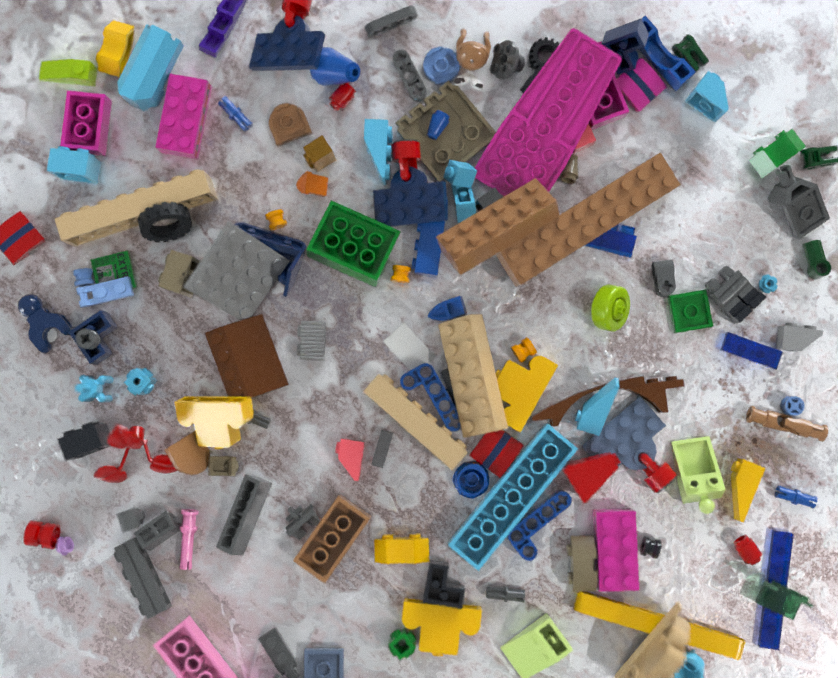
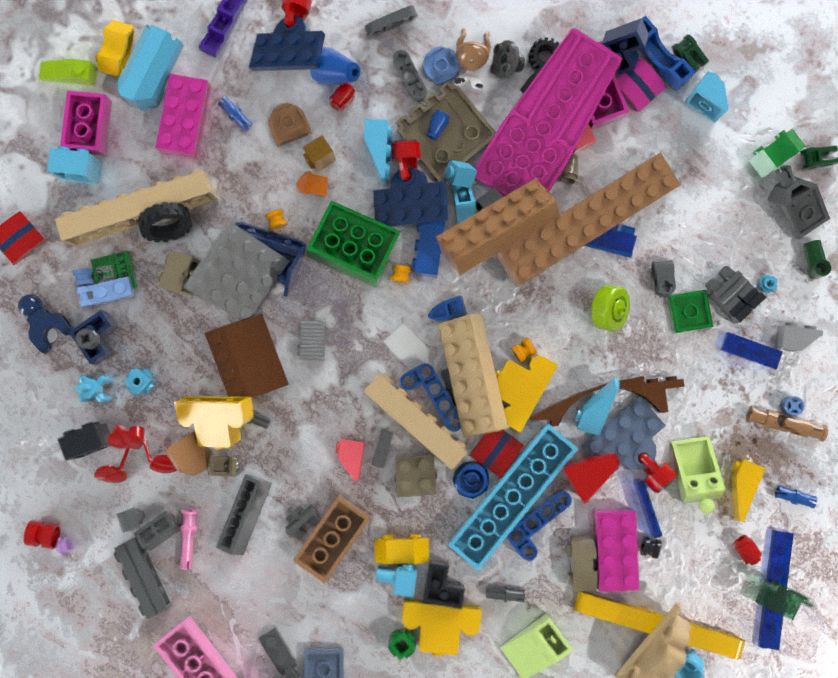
(402, 578): none -> medium azure brick
(415, 476): none -> dark tan brick
(647, 508): none -> clear blue tile

